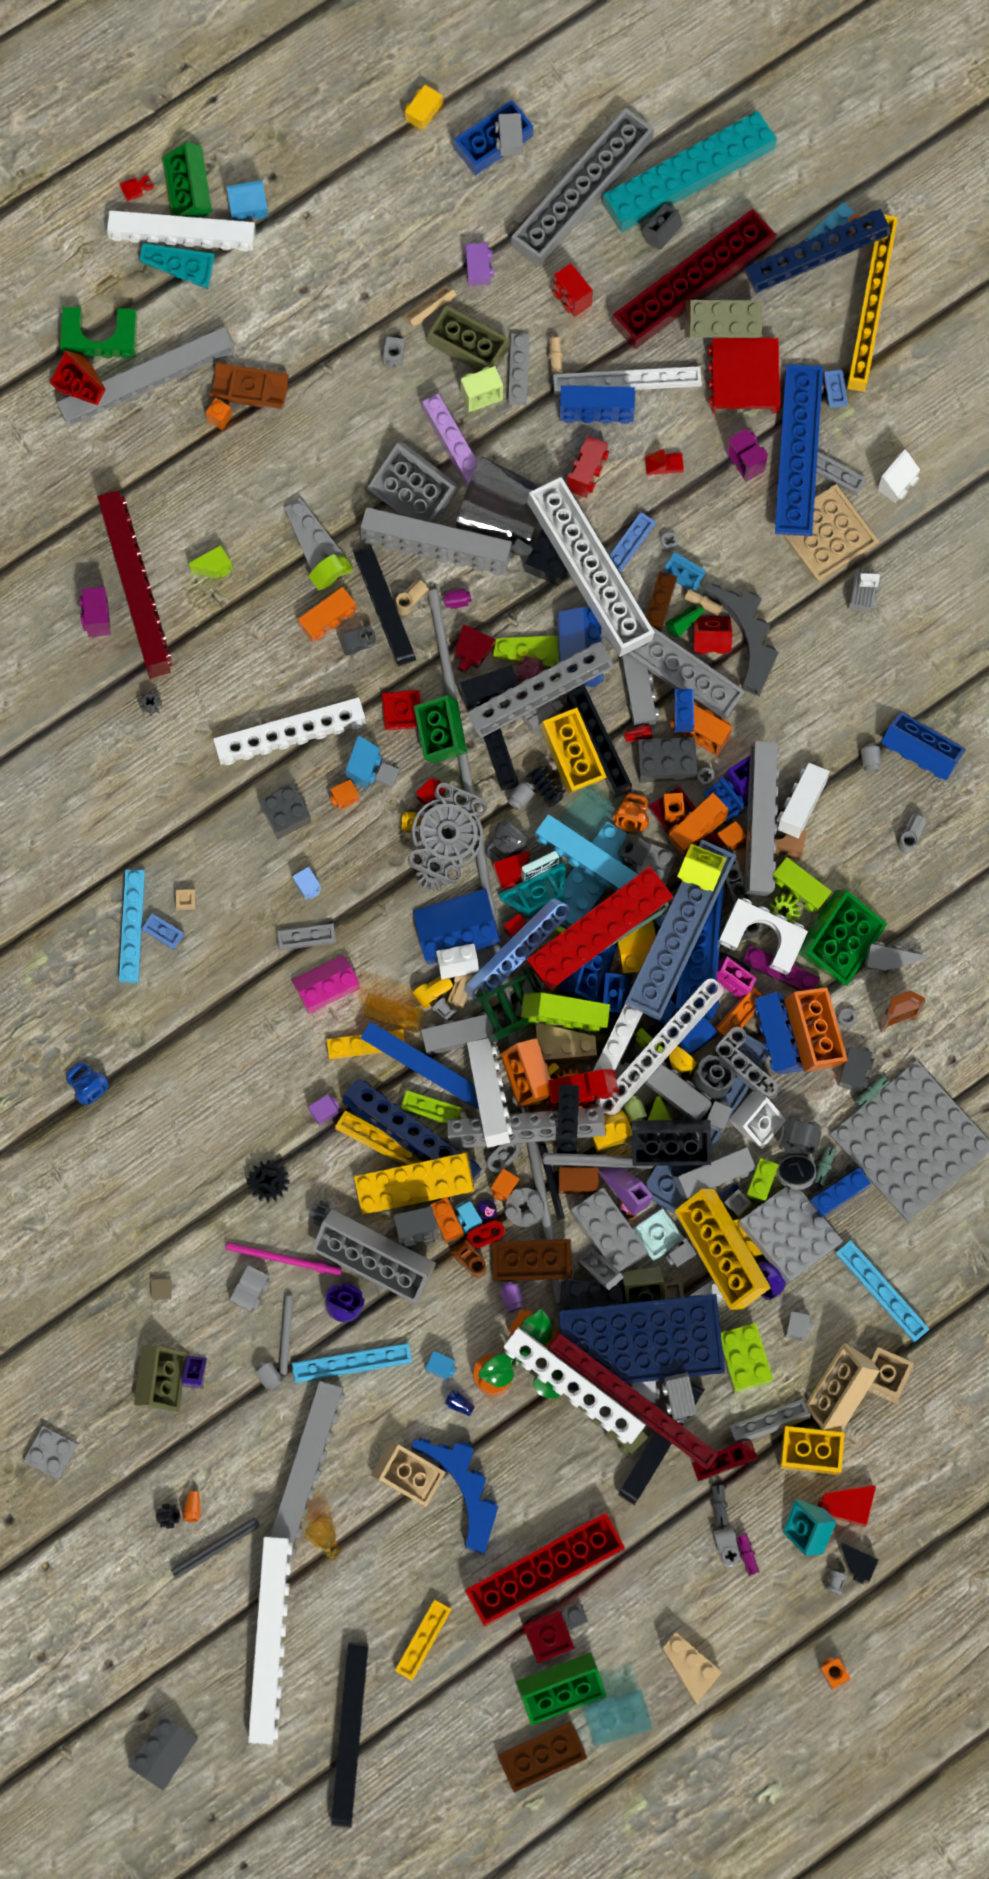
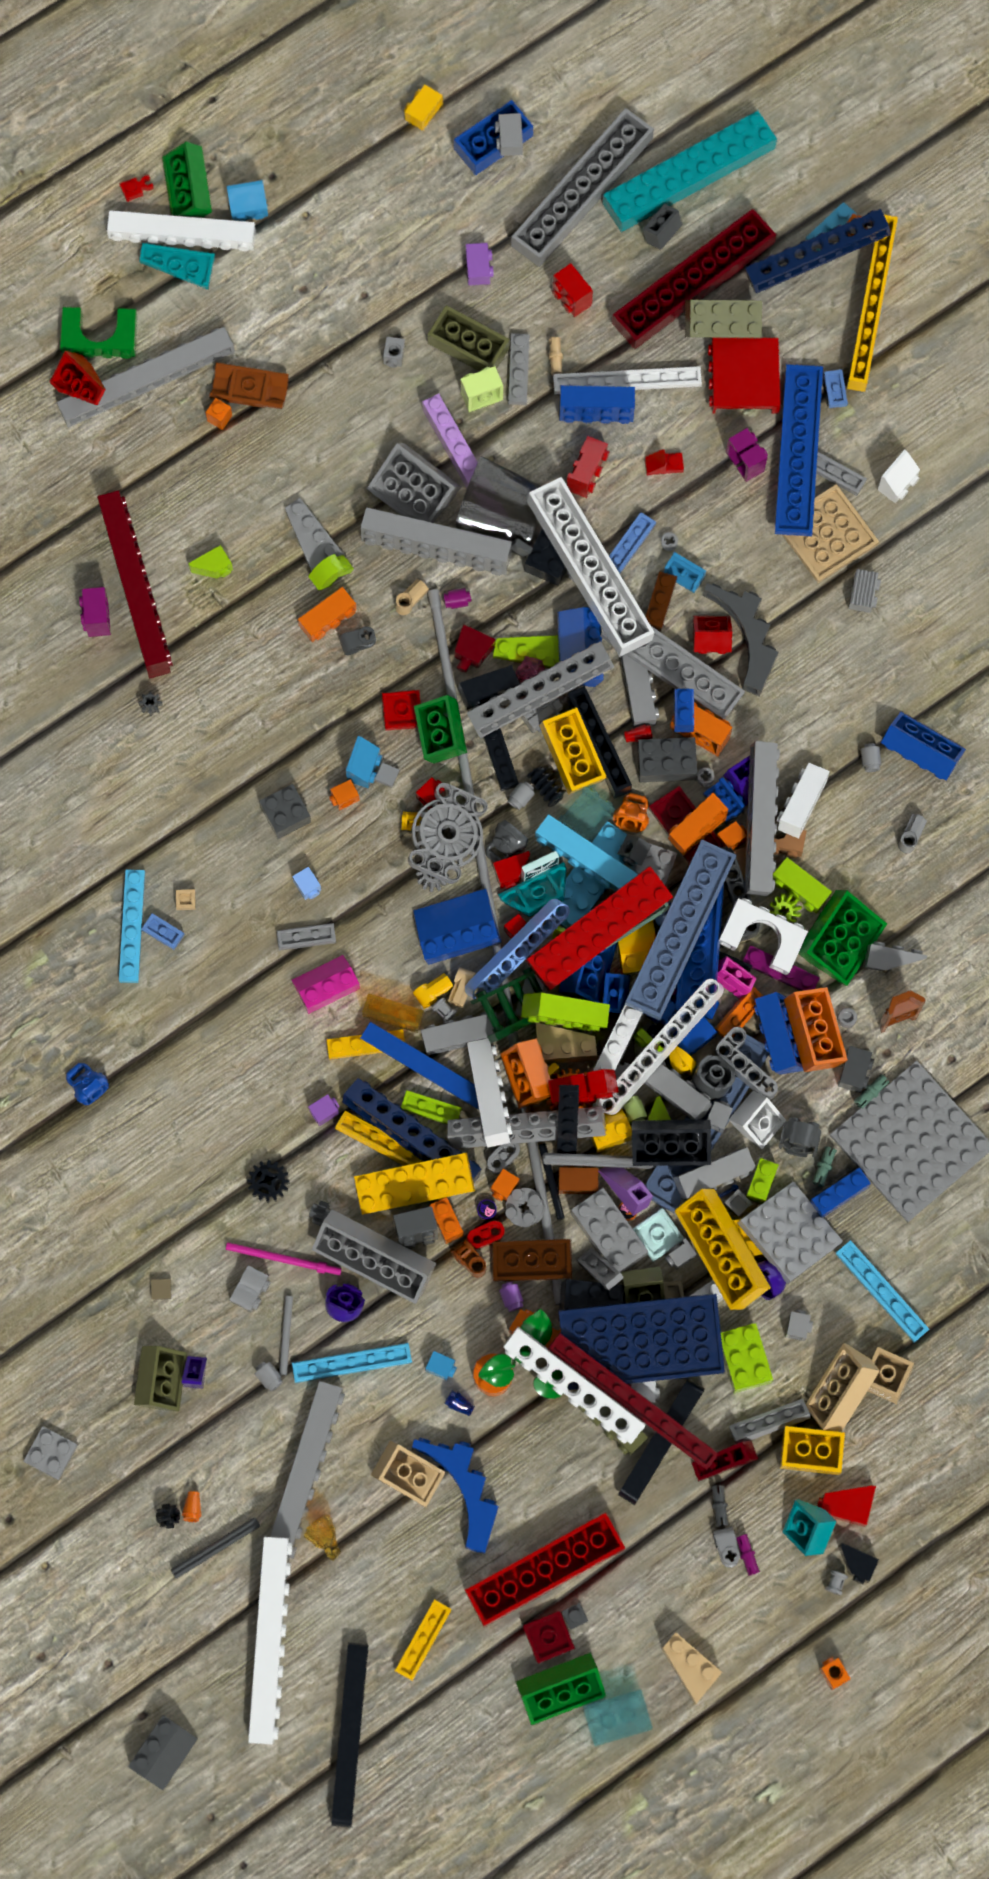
(296, 723): white brick -> none
(384, 606): black beam -> none
(429, 306): tan plate -> none
(457, 961): white brick -> none
(467, 1216): medium azure brick -> none
(542, 1756): reddish brown plate -> none
(673, 799): orange brick -> none
(680, 623): green slope -> none
(680, 1396): light grey brick -> none
(701, 867): neon yellow slope -> none
(704, 601): tan pin -> none
(796, 1172): black tile -> none
(869, 580): white tile -> none

